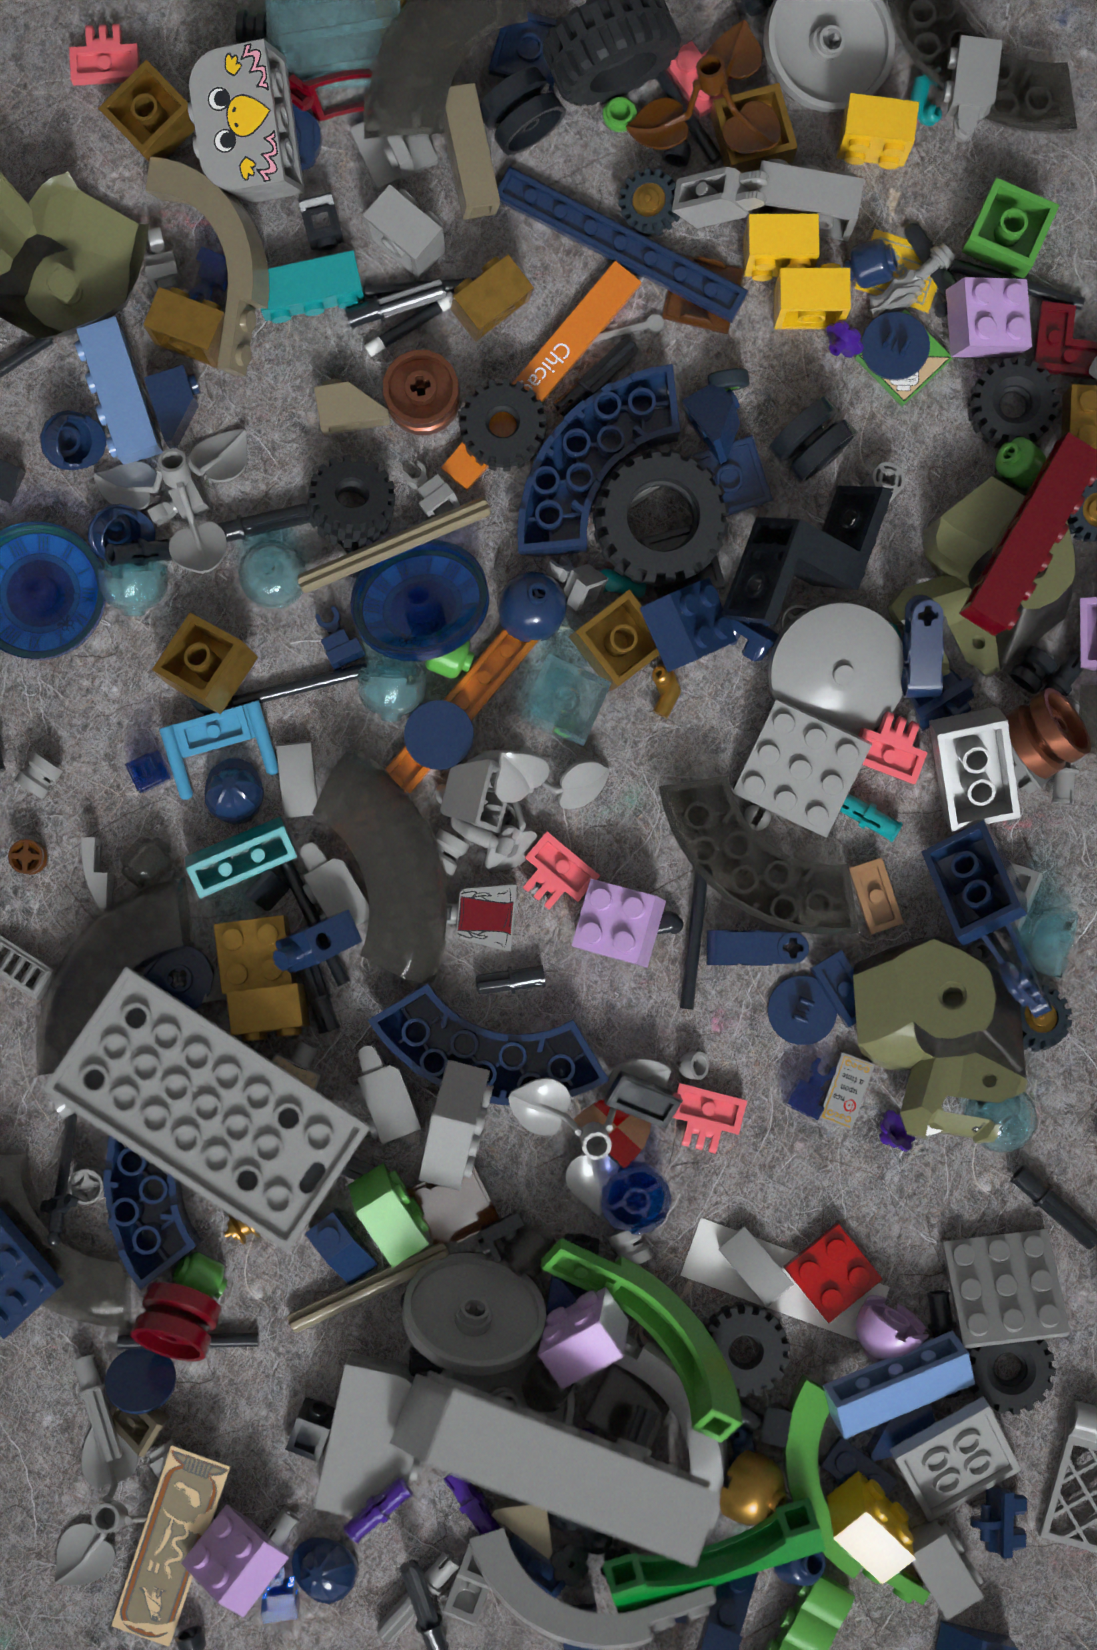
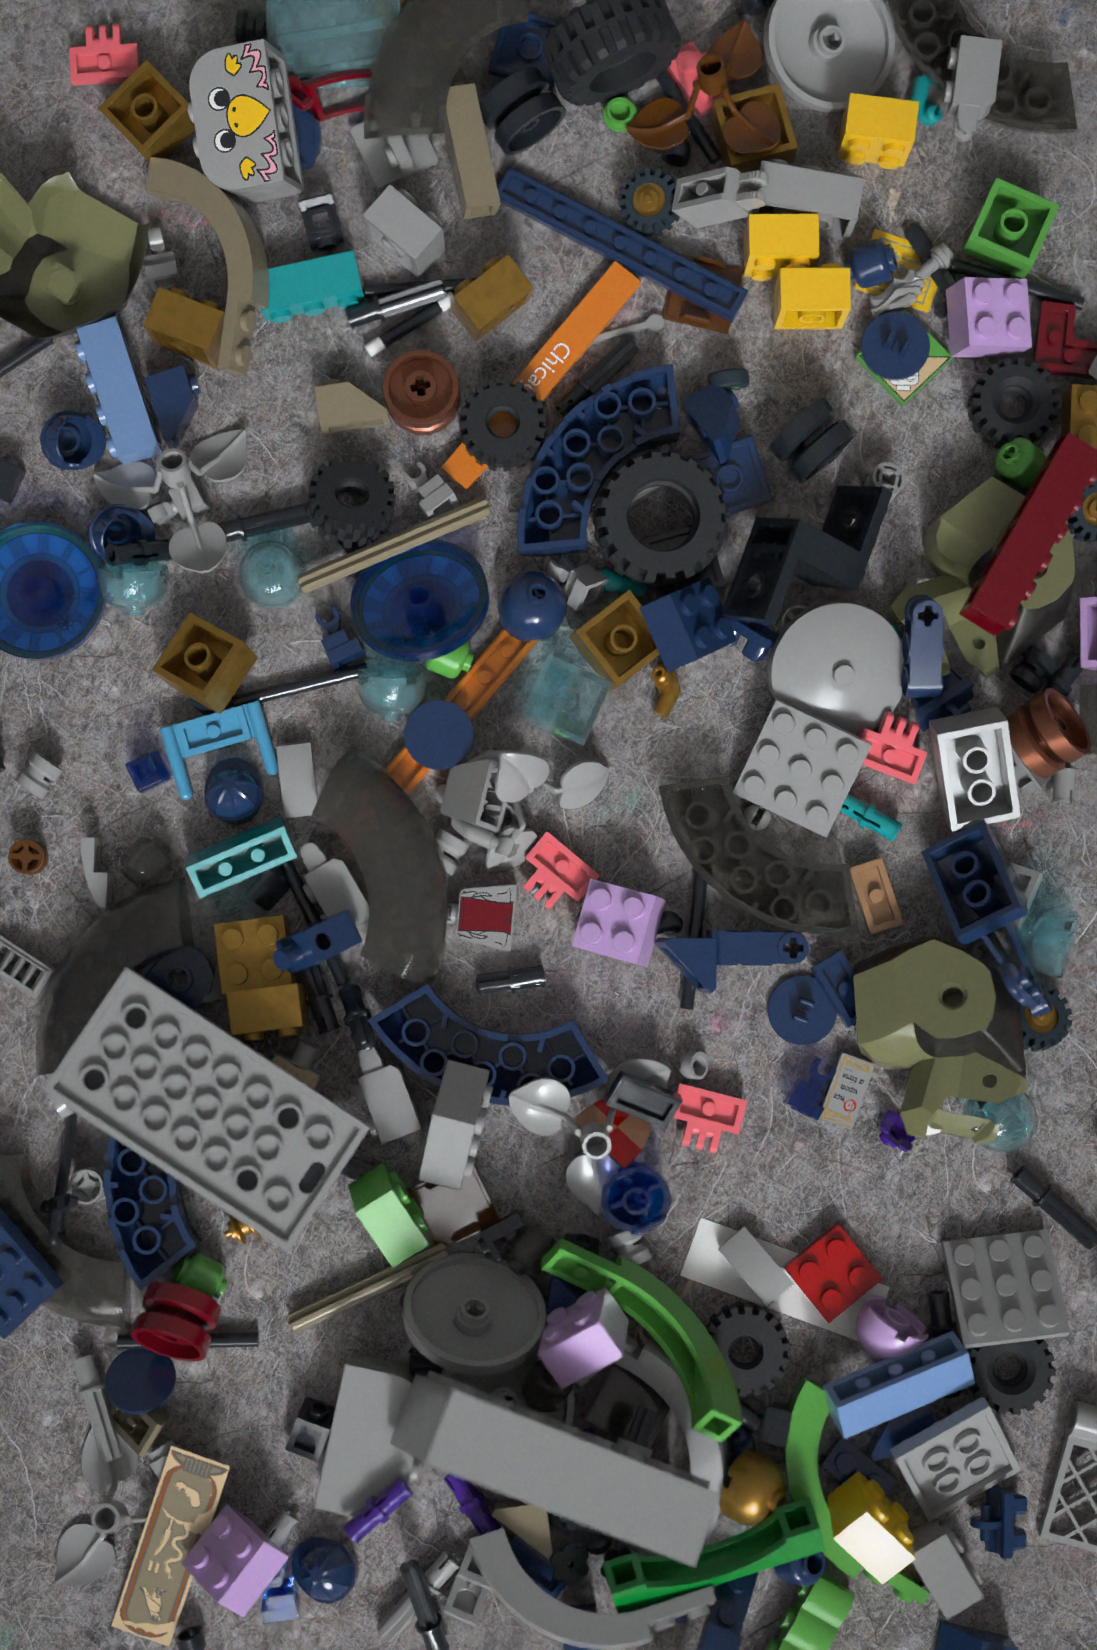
(212, 274): clear blue piece -> none
(341, 1247): dark blue slope -> none
(357, 1017): none -> black axle
(694, 958): none -> dark blue slope
(844, 339): dark purple plant -> none

